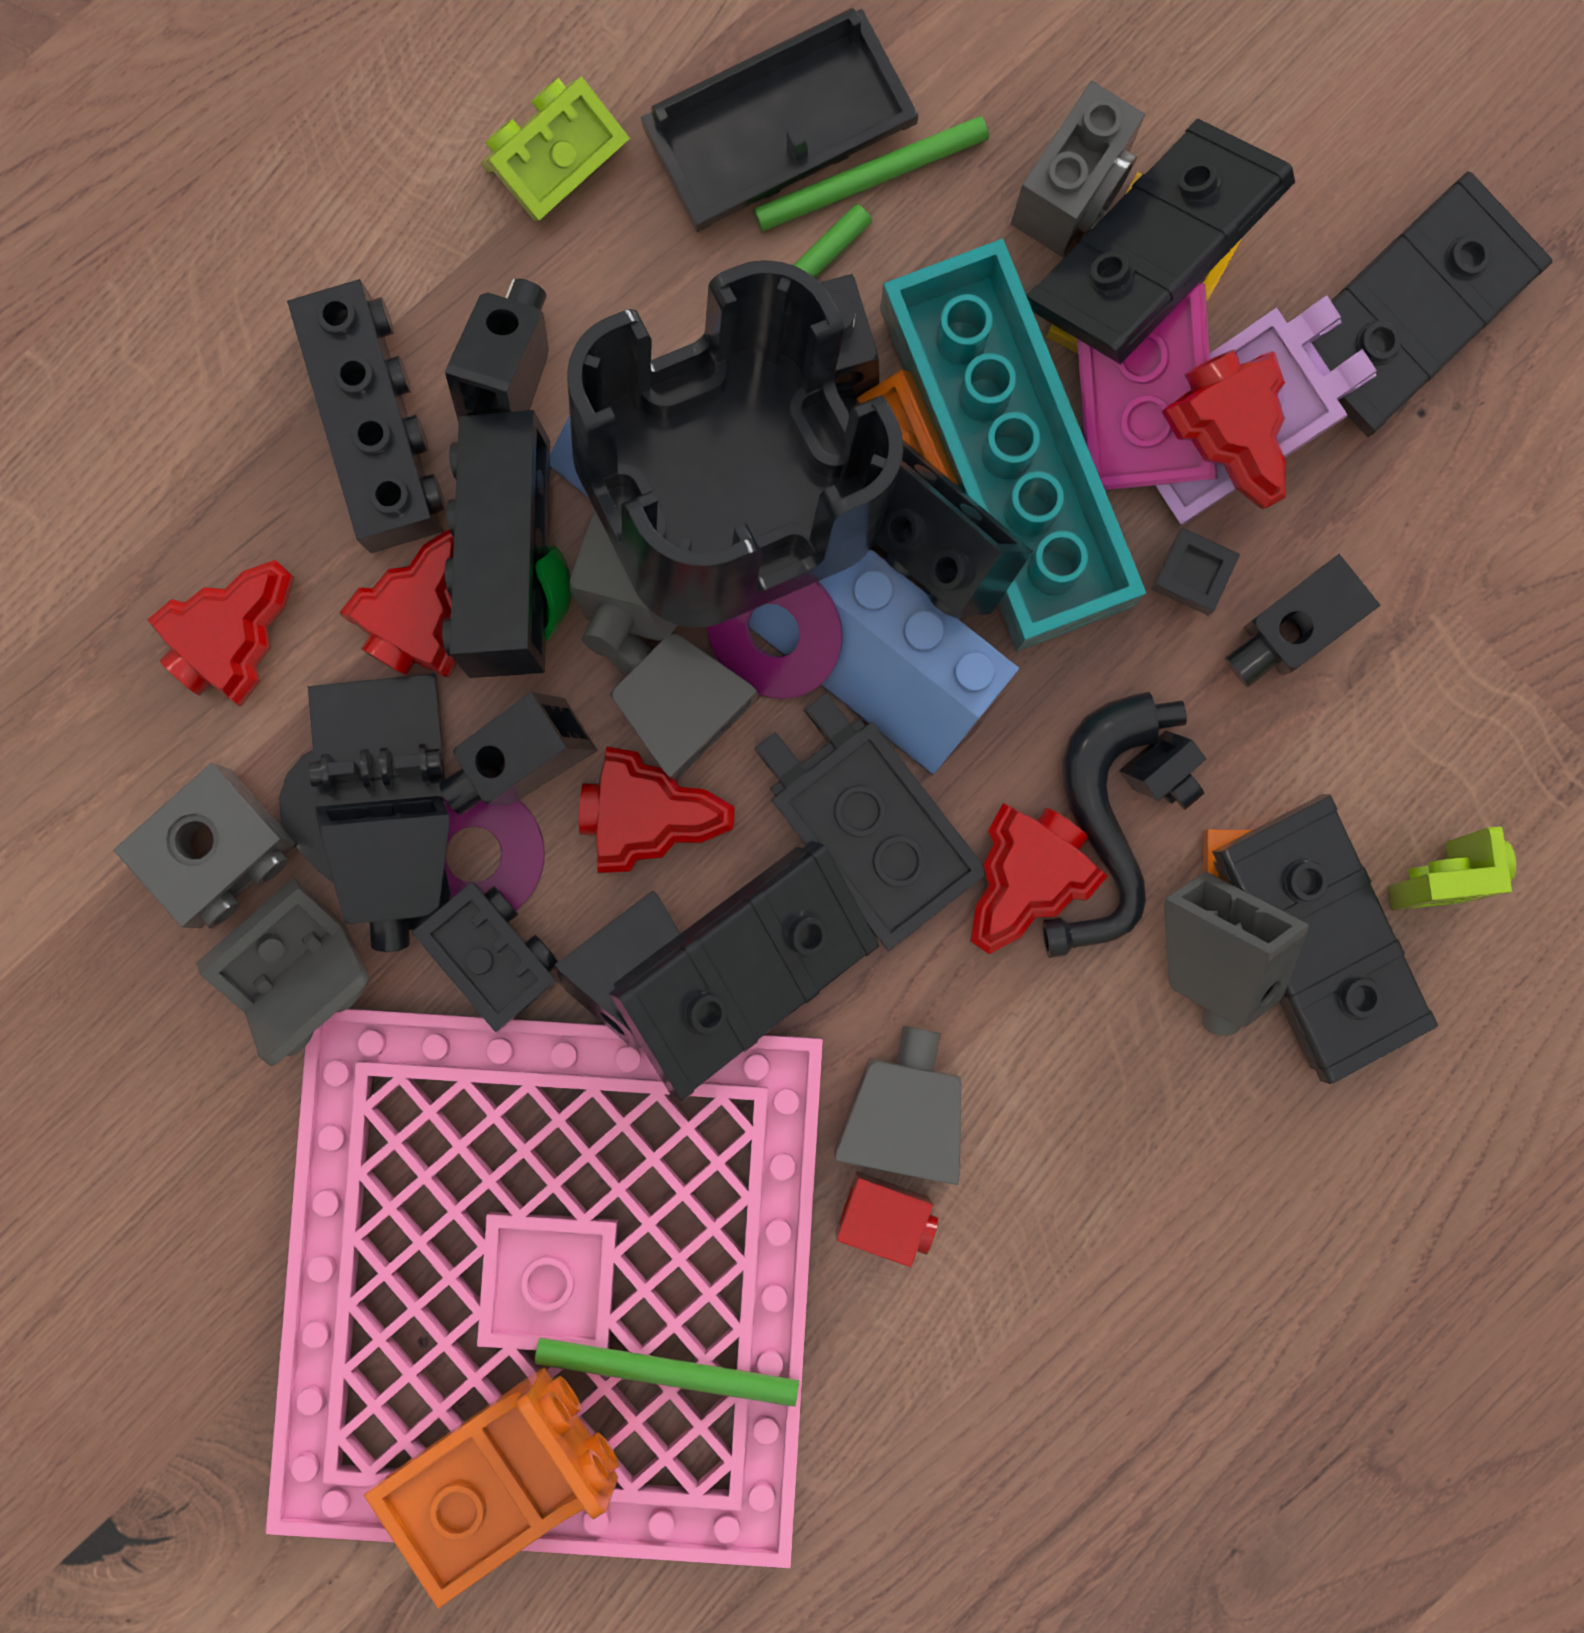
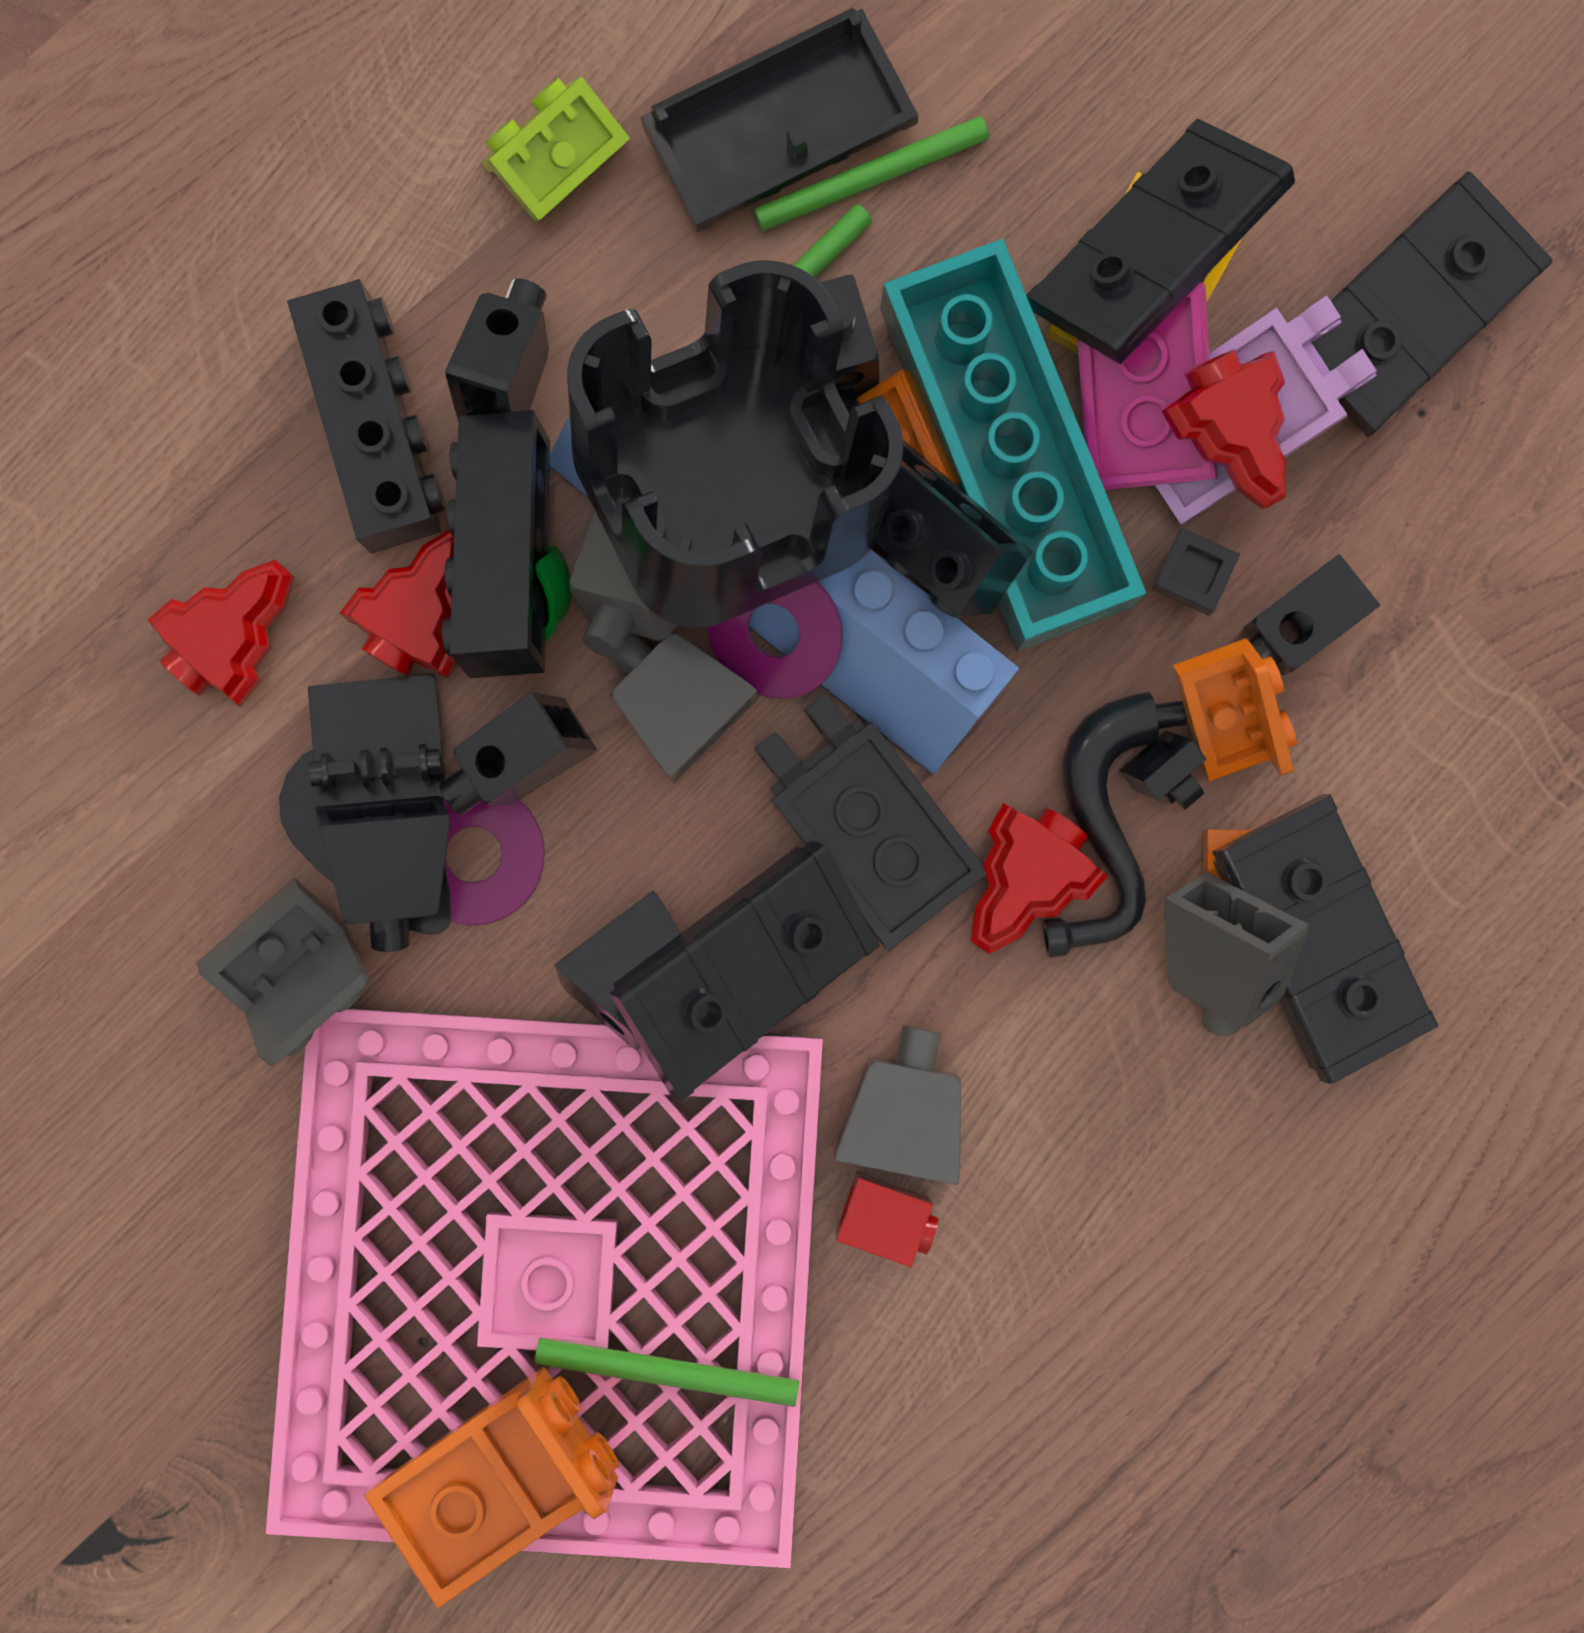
(245, 848): dark grey brick -> none
(487, 954): black bracket -> none
(644, 813): red rock -> none
(1079, 170): dark grey brick -> none
(1235, 709): none -> orange bracket
(1476, 869): lime bracket -> none

